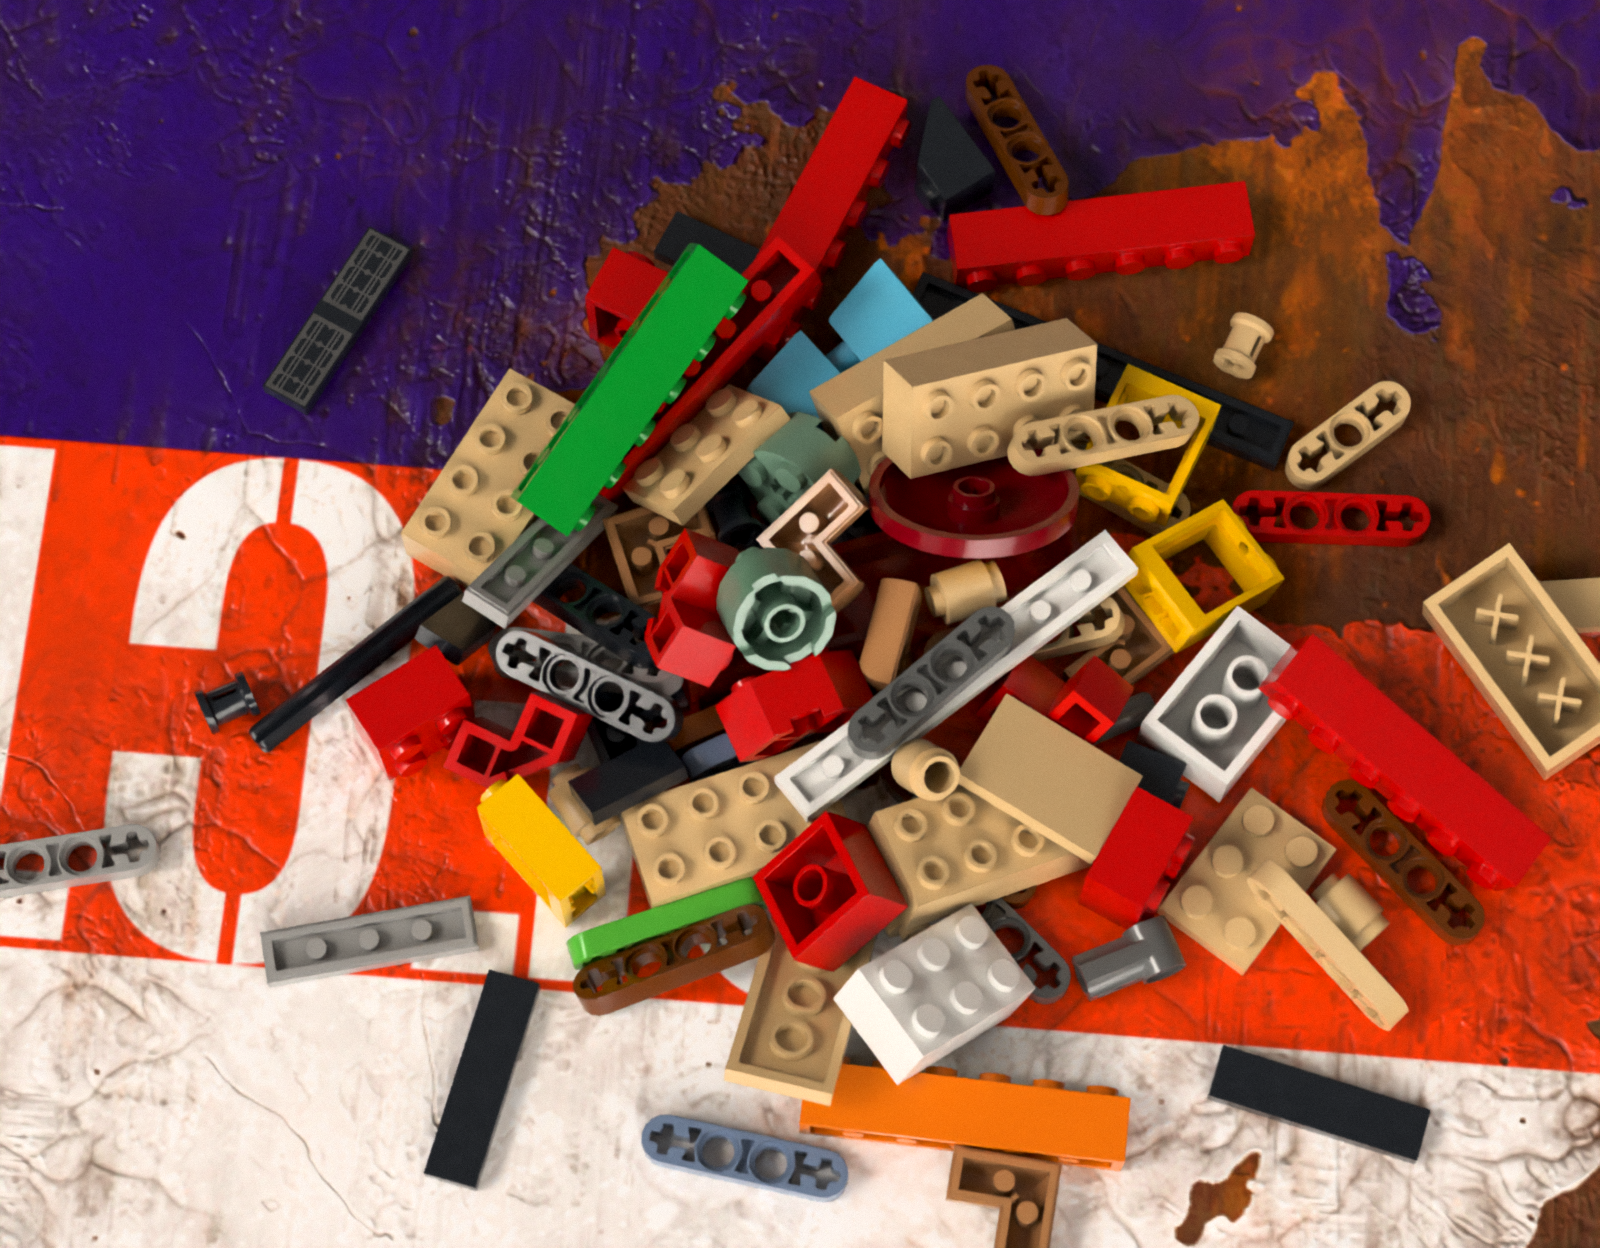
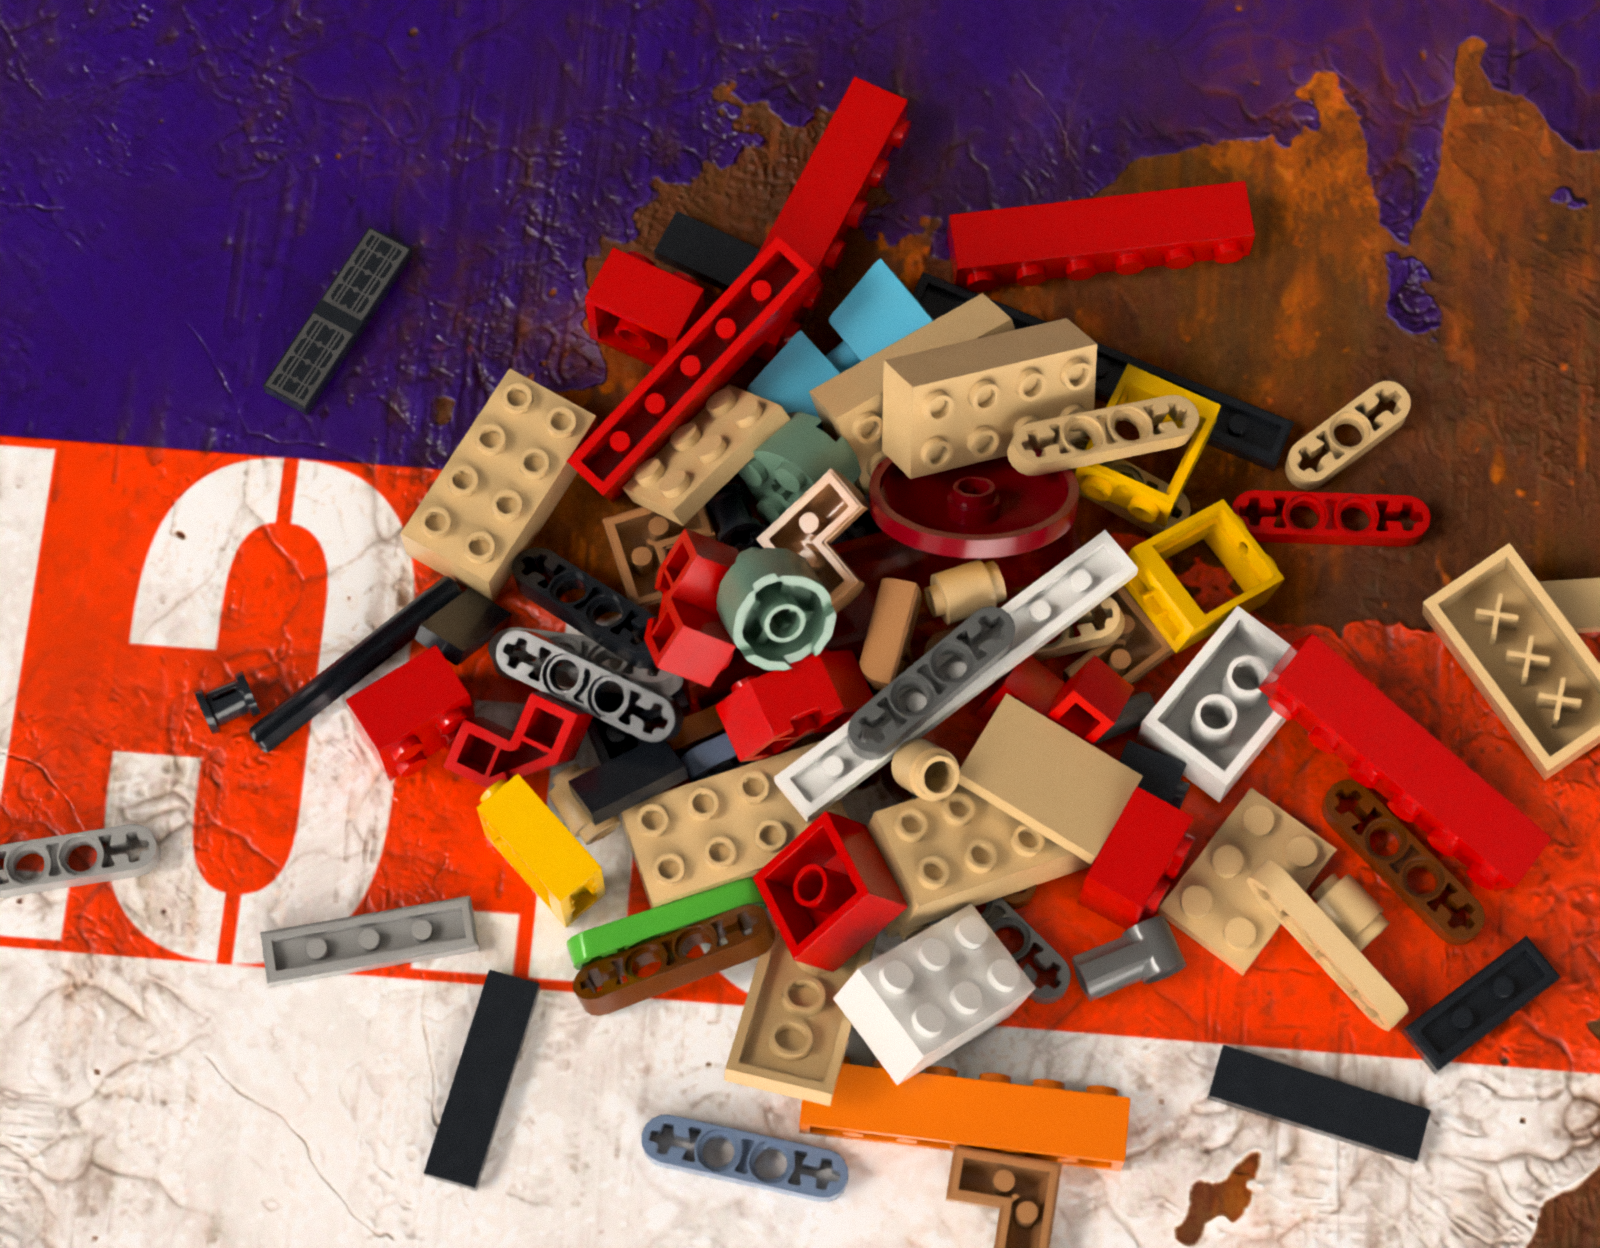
(531, 566): light grey tile -> none
(630, 389): green brick -> none
(950, 165): black slope -> none
(1017, 138): reddish brown beam -> none
(1243, 345): tan bush -> none
(1480, 1004): none -> black tile

